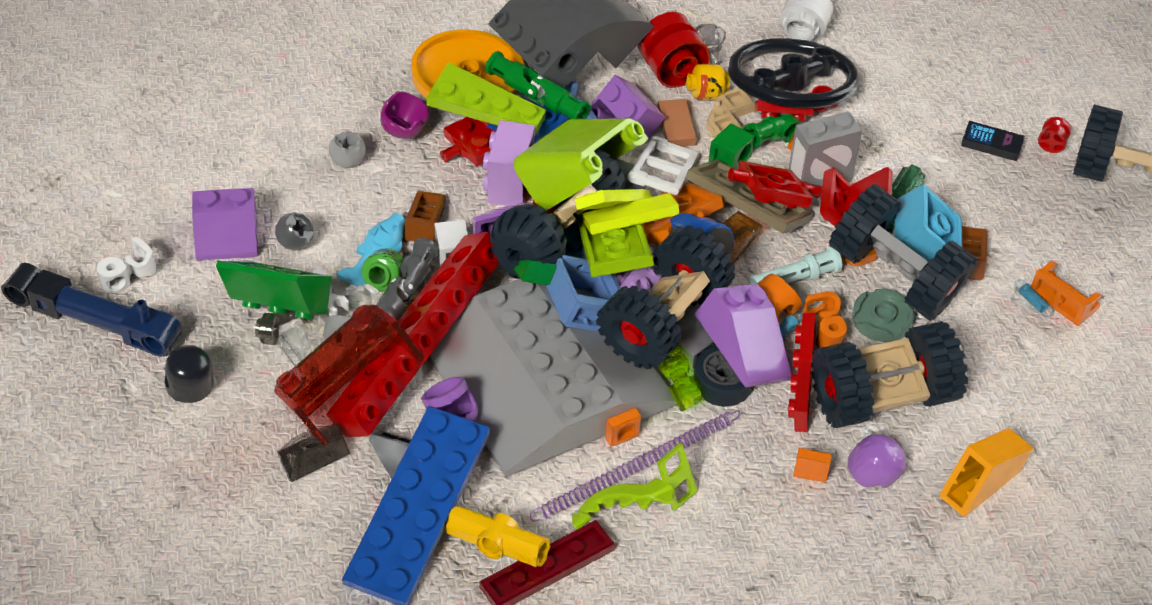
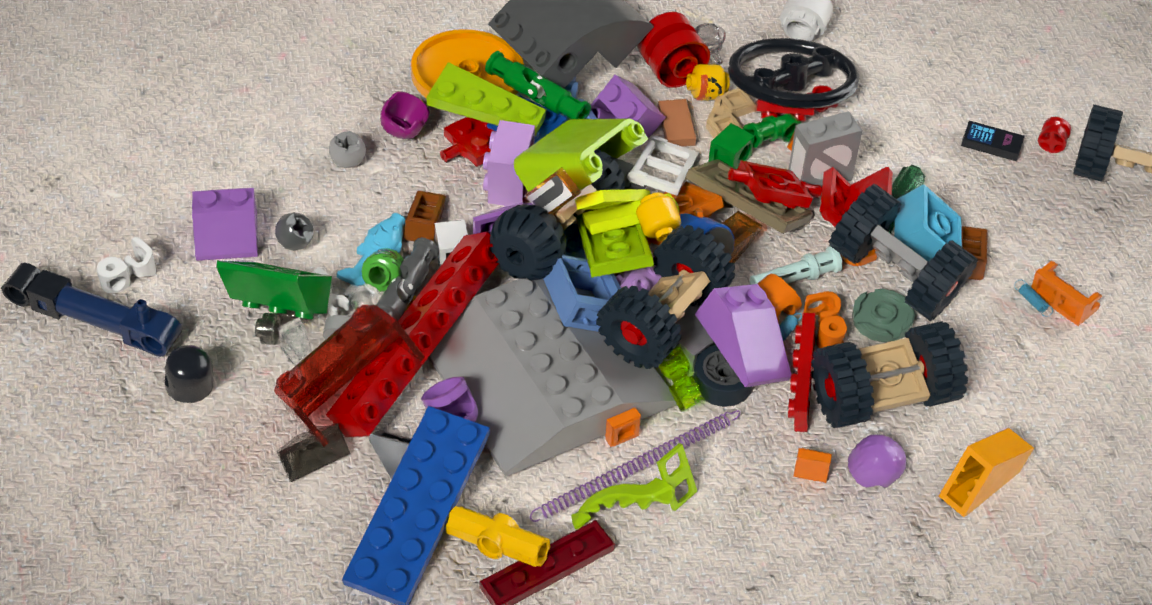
(535, 272): green slope -> none
(554, 191): none -> slope
(658, 216): none -> yellow head

